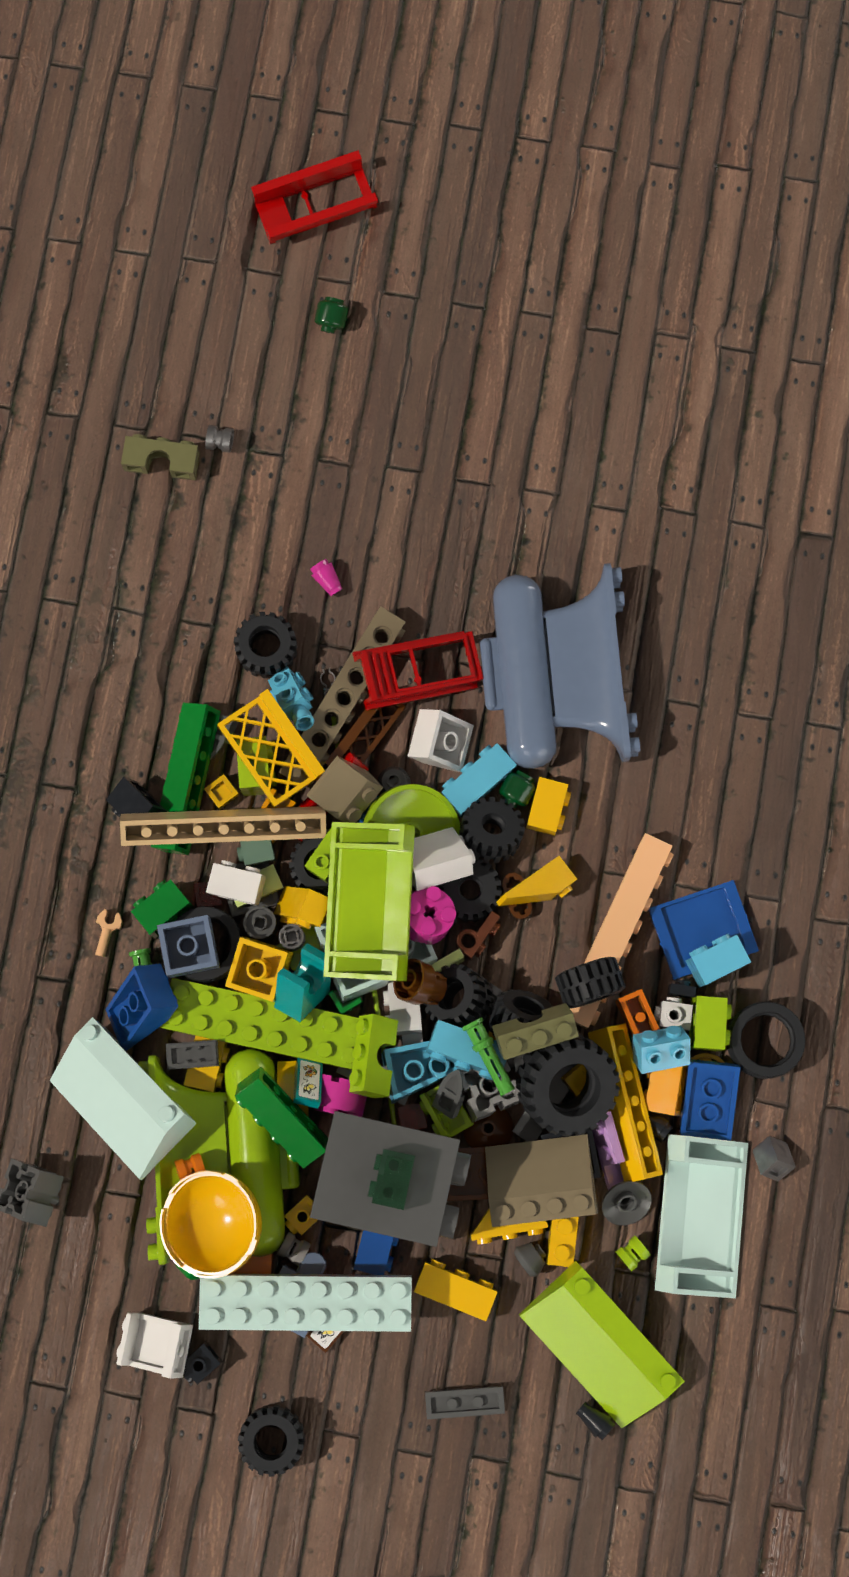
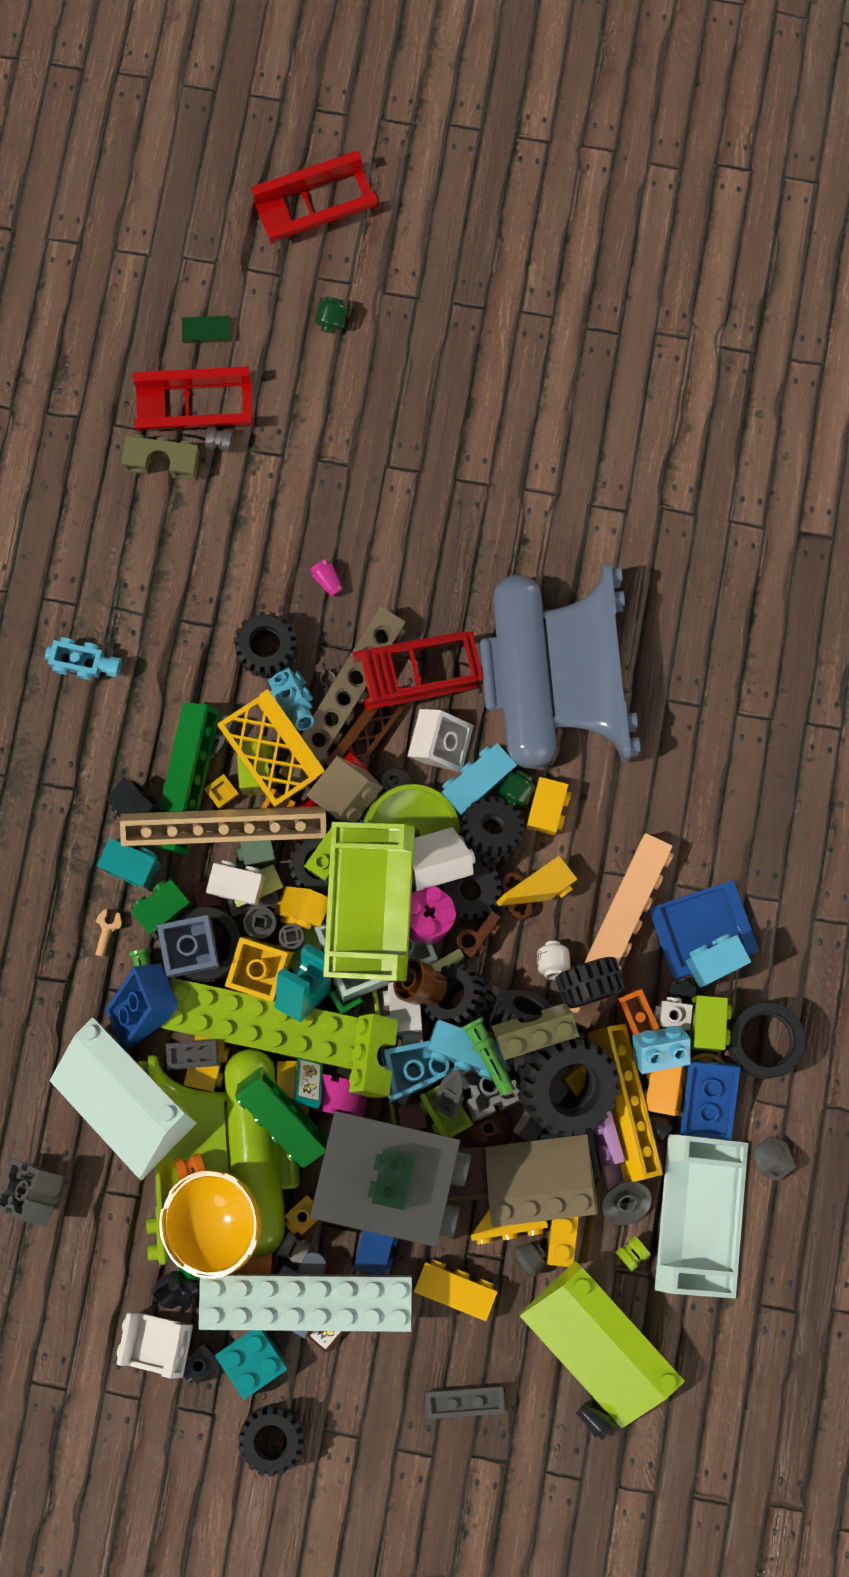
(78, 657): none -> medium azure brick
(130, 864): none -> teal brick
(152, 400): none -> red piece
(175, 1290): none -> black hair
(206, 329): none -> dark green tile
(251, 1362): none -> teal brick
(553, 959): none -> white head

